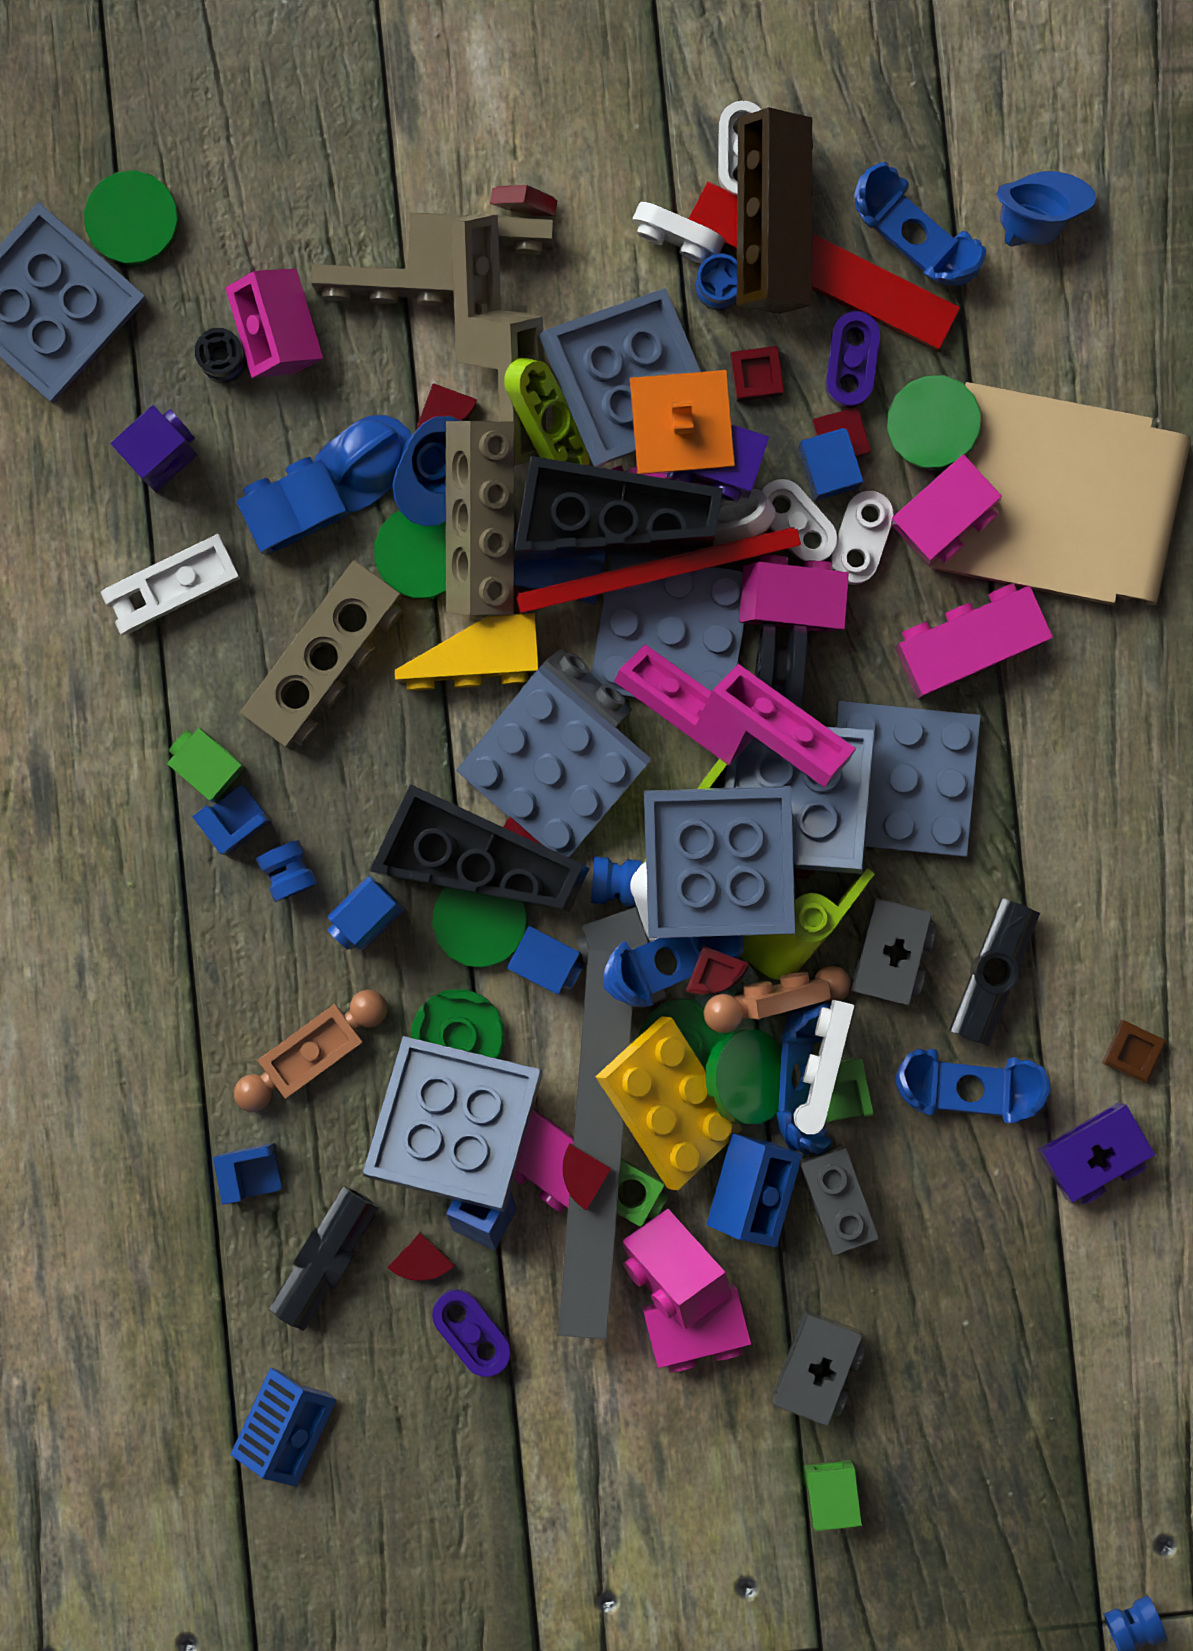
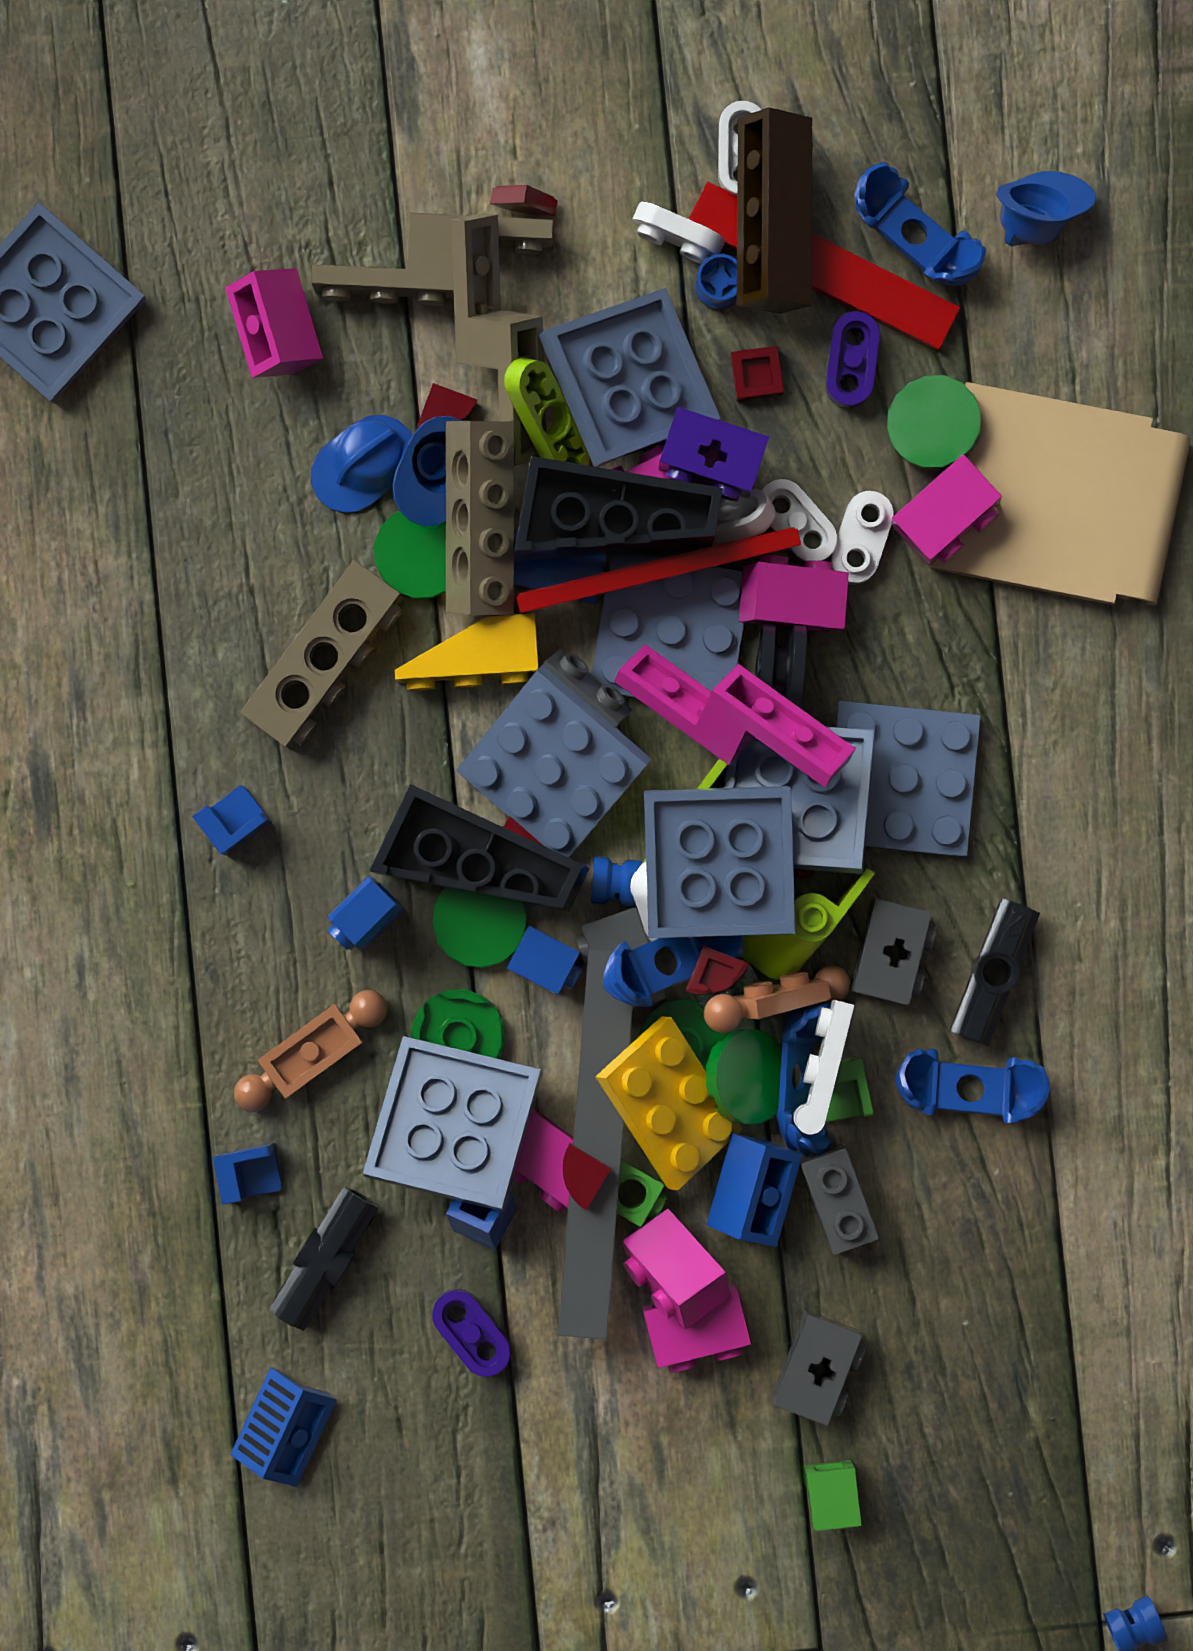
(131, 218): green tile -> none
(156, 446): dark purple brick -> none
(171, 584): white plate -> none
(205, 764): bright green brick -> none
(220, 363): black wheel -> none
(290, 881): blue wheel -> none
(291, 506): blue brick -> none
(421, 1260): dark red tile -> none
(682, 422): orange piece -> none
(830, 464): blue panel -> none
(850, 420): dark red tile -> none
(972, 639): dark pink brick -> none
(1110, 1130): dark purple brick -> none
(1134, 1051): reddish brown tile -> none

